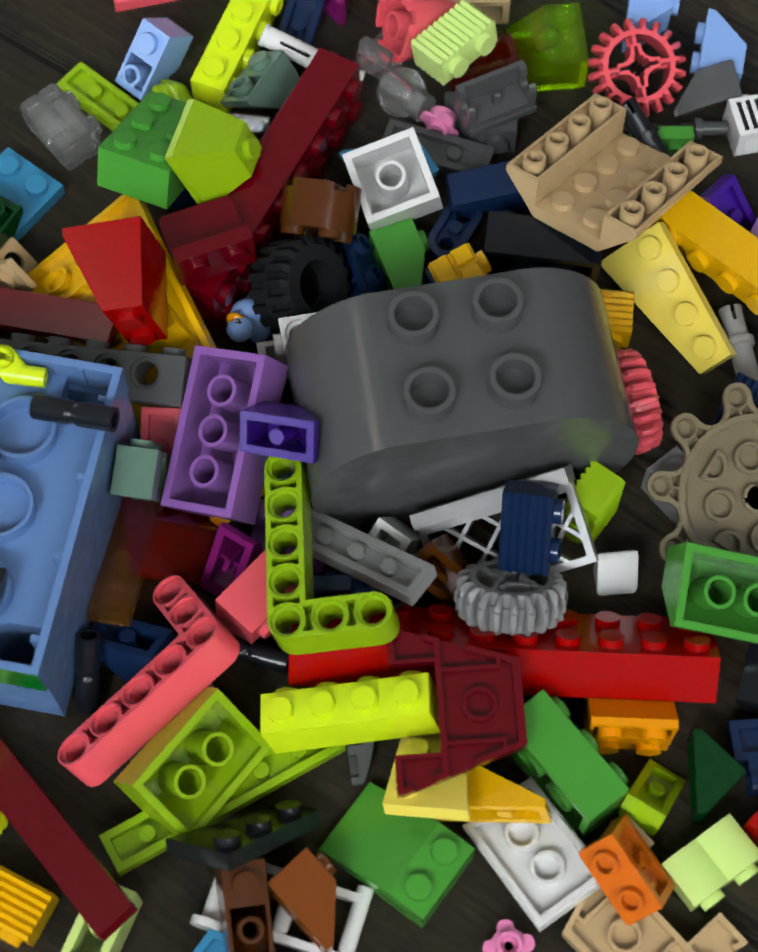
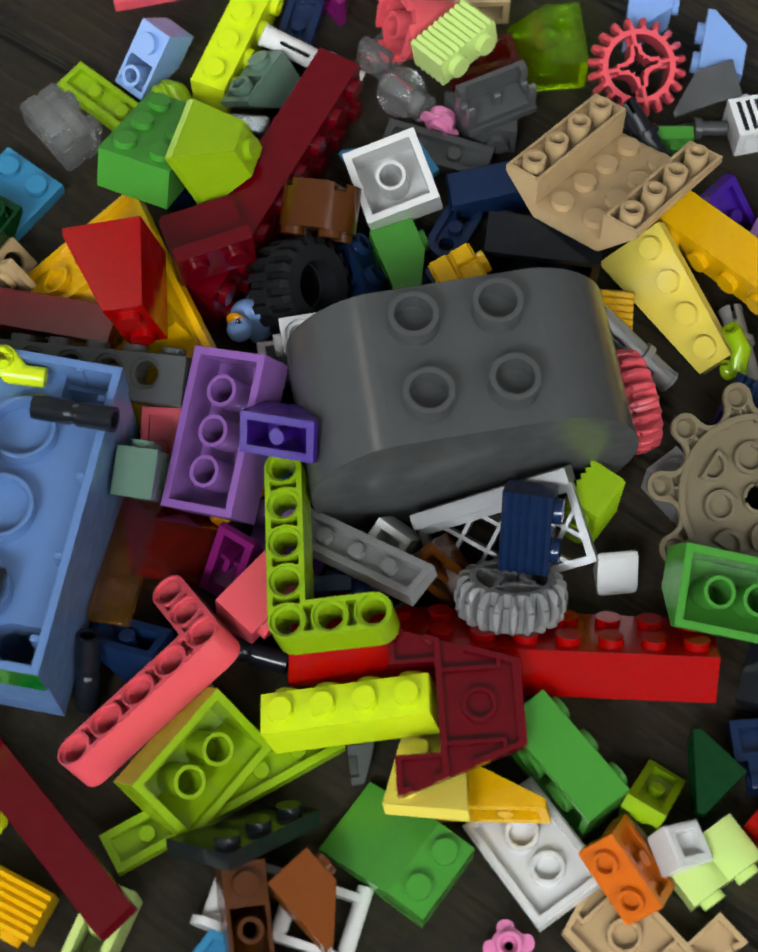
(625, 339): none -> light grey pin
(630, 724): light orange slope -> none
(679, 847): none -> white slope
(739, 353): none -> lime arm

